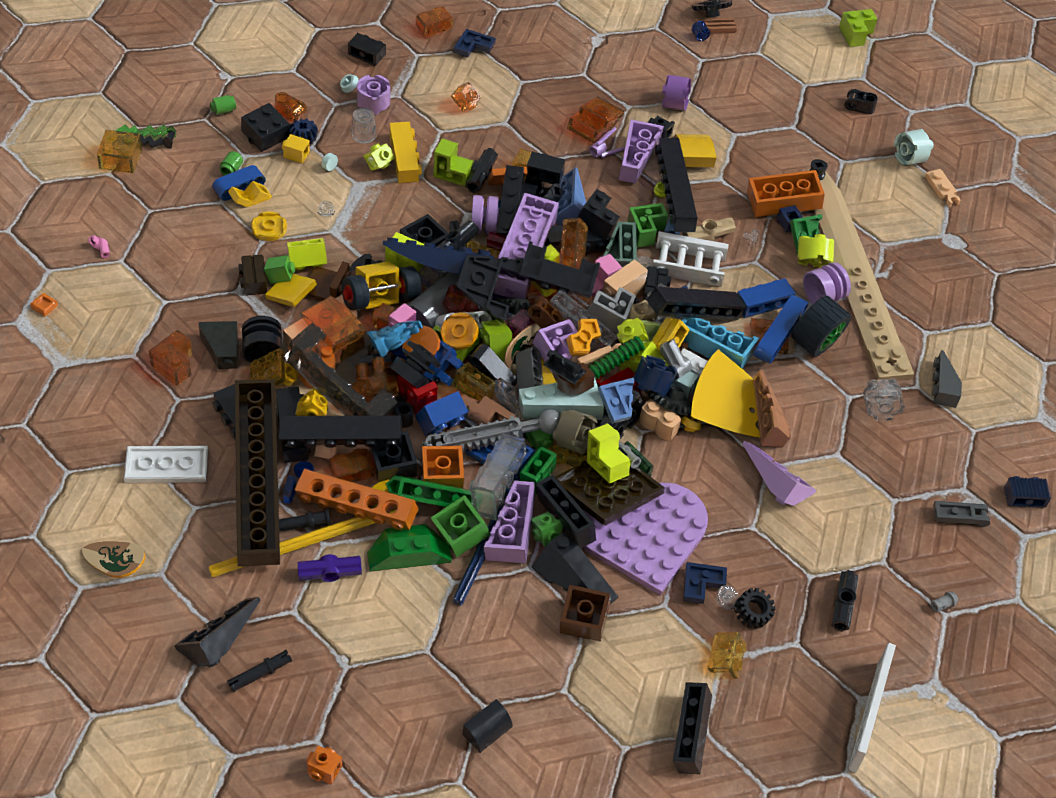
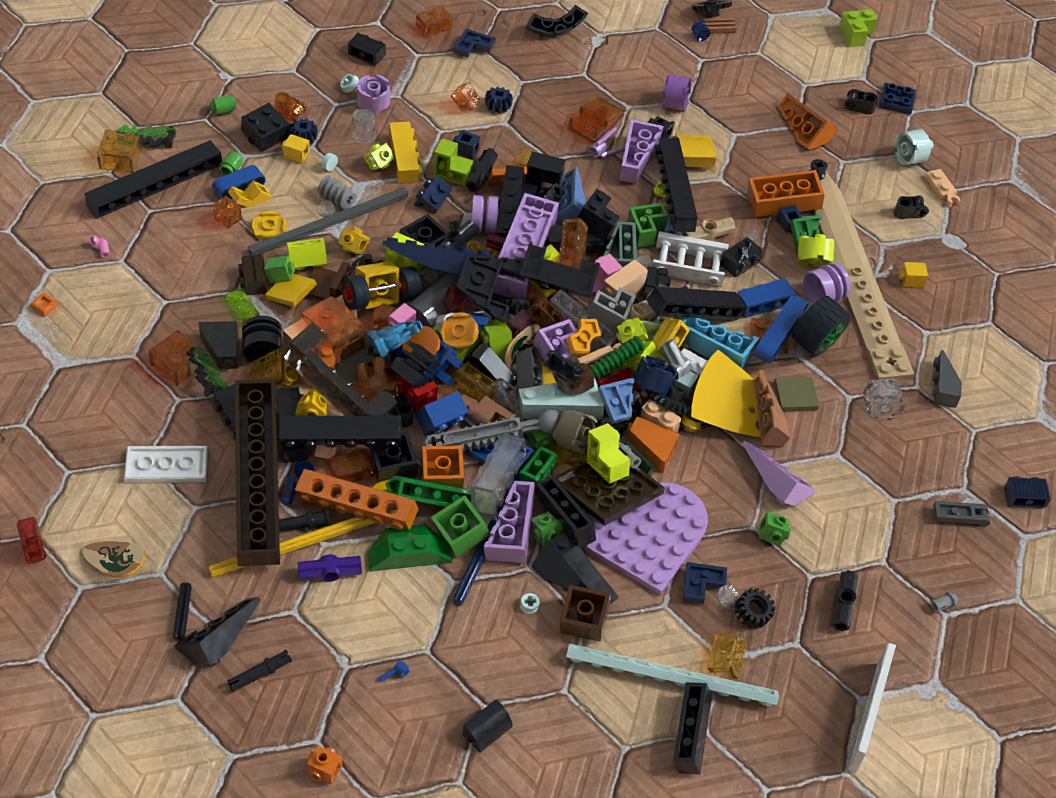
(31, 540): none -> clear red brick
(153, 179): none -> black brick
(182, 611): none -> black axle
(204, 365): none -> piece
(227, 212): none -> clear orange brick
(241, 305): none -> clear neon green plate
(328, 221): none -> dark grey axle
(336, 192): none -> light grey piece
(353, 240): none -> yellow brick
(400, 668): none -> blue hand
(433, 194): none -> dark blue bracket
(467, 143): none -> dark blue brick
(480, 318): none -> blue tile
(498, 99): none -> dark blue gear
(529, 609): none -> light aqua bush
(557, 26): none -> black brick
(653, 441): none -> orange slope
(680, 676): none -> light aqua plate
(741, 257): none -> black brick
(774, 528): none -> bright green brick
(796, 393): none -> olive tile
(806, 125): none -> orange wedge
(897, 98): none -> dark blue tile
(909, 207): none -> black piece
(913, 274): none -> yellow brick

